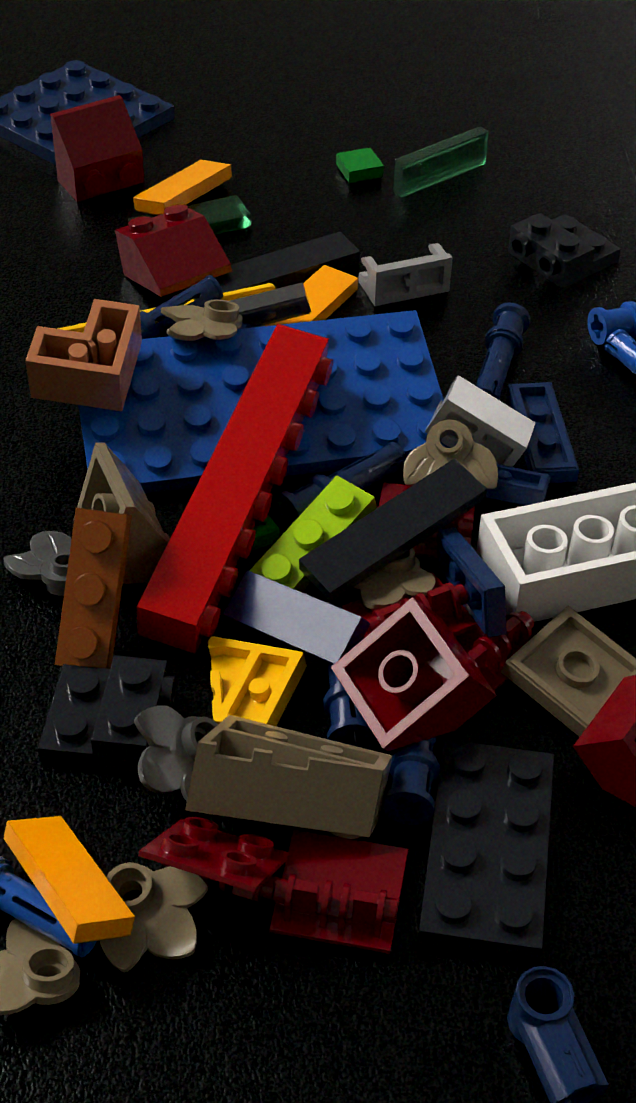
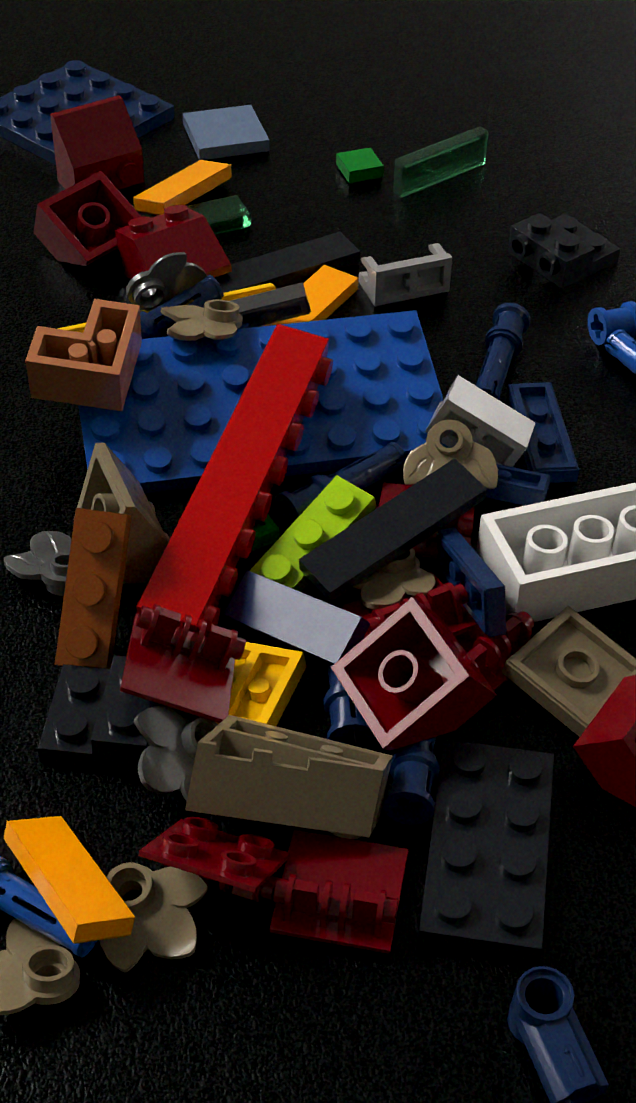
(82, 220): none -> dark red slope
(163, 281): none -> dark grey plate
(180, 665): none -> dark red hinge
(225, 132): none -> sand blue tile

